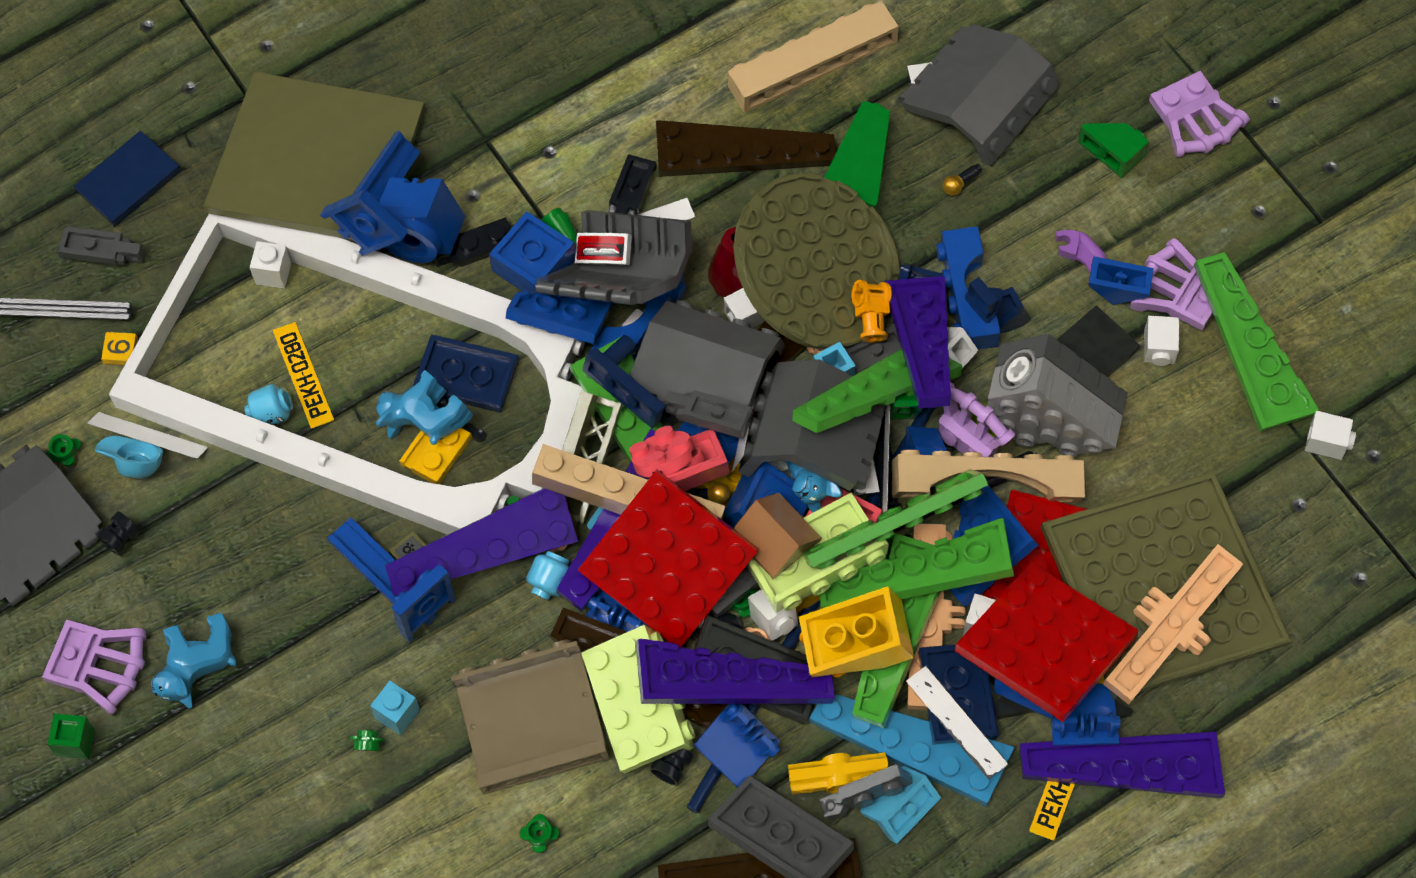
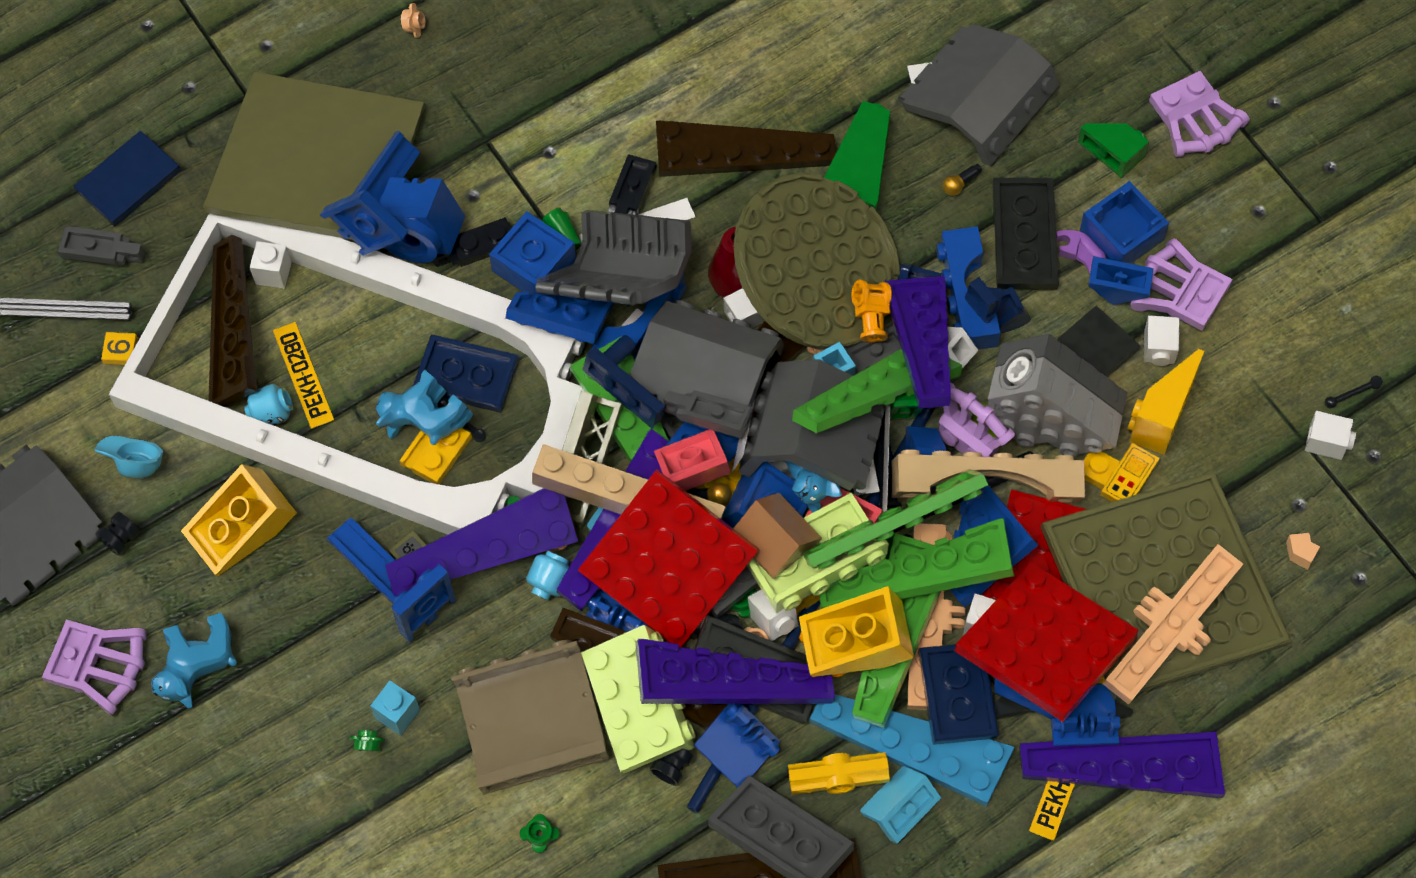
(59, 442): green plate -> none
(71, 736): green panel -> none
(147, 435): white sticker -> none
(231, 346): none -> dark brown wing
(238, 519): none -> yellow slope
(413, 20): none -> light nougat plate
(603, 248): slope -> none
(664, 451): coral plate -> none
(812, 56): tan brick -> none
(864, 791): dark grey hinge -> none
(957, 722): white sticker -> none
(1025, 233): none -> pearl dark grey plate
(1099, 468): none -> yellow plate
(1125, 224): none -> blue container
(1130, 474): none -> yellow tile
(1159, 412): none -> yellow slope
(1262, 369): bright green wing -> none
(1301, 549): none -> light nougat piece
(1375, 383): none -> black hinge

